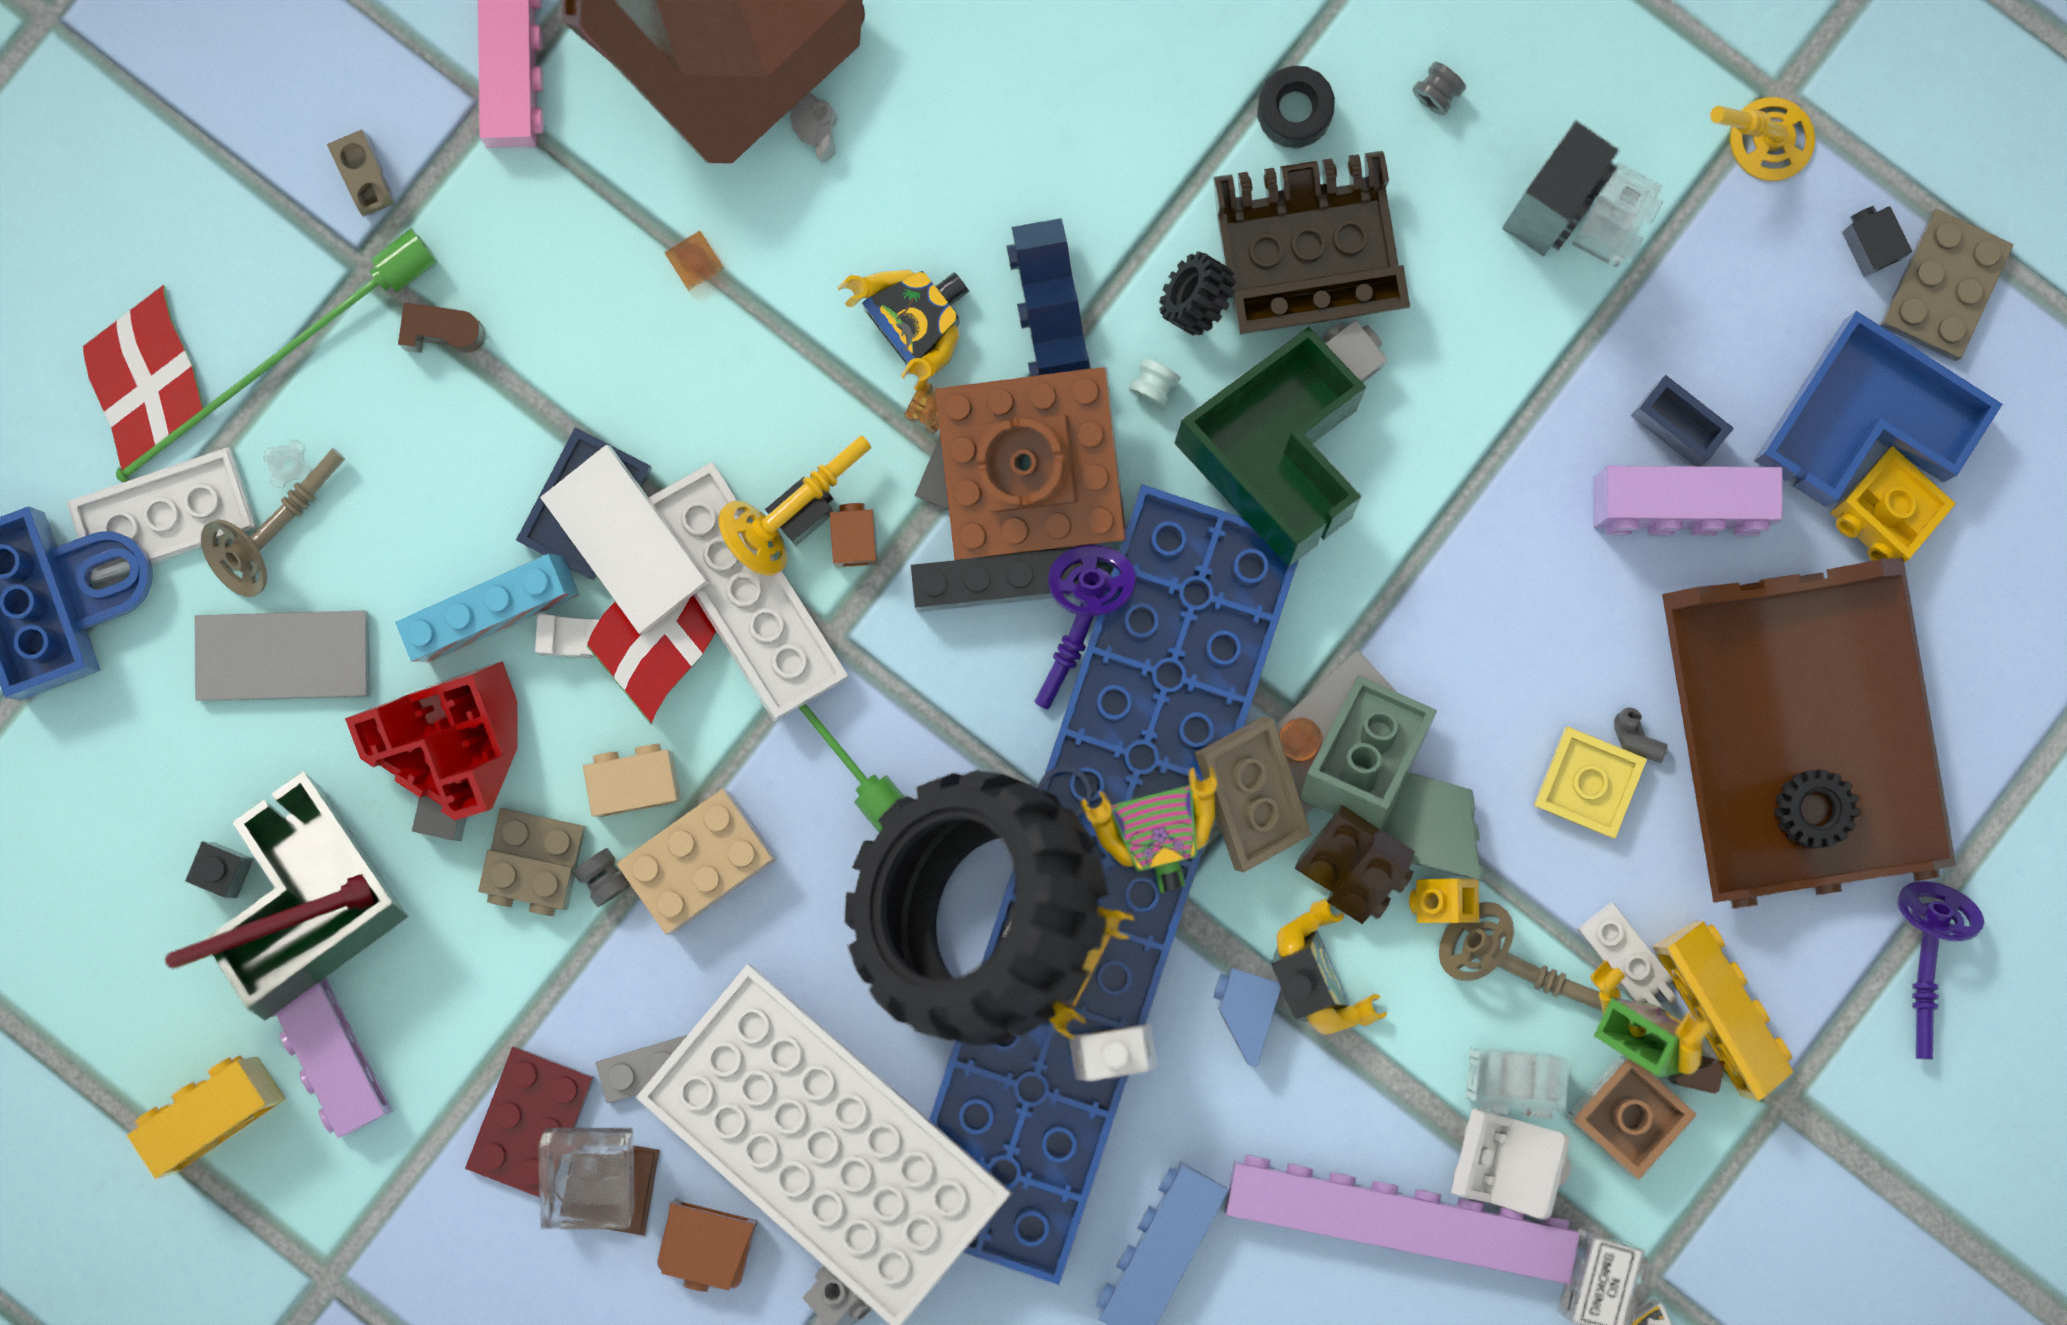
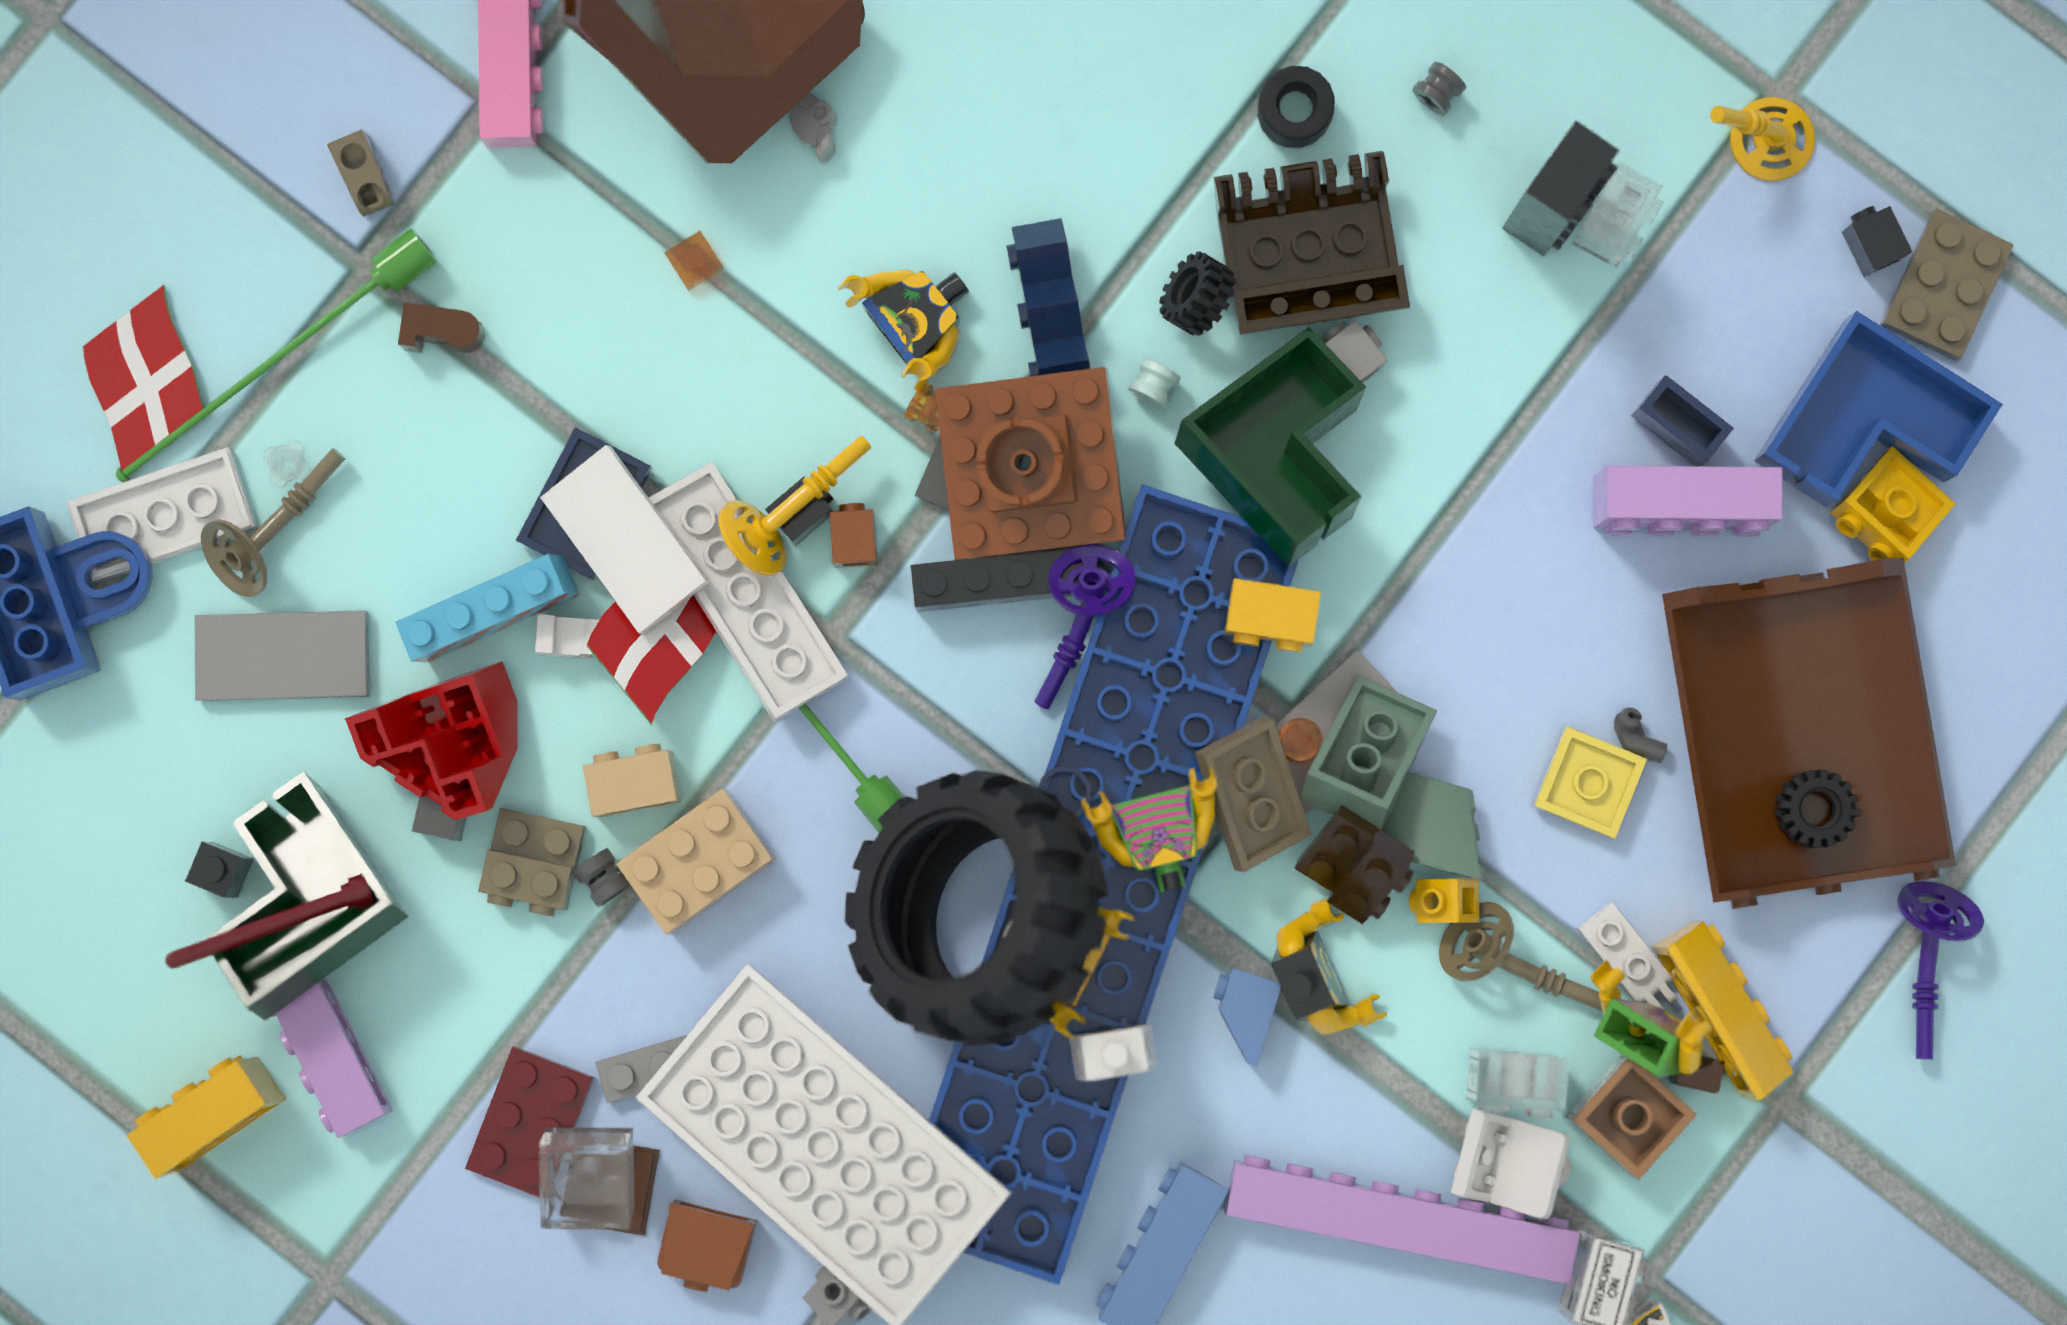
(1272, 614): none -> yellow brick

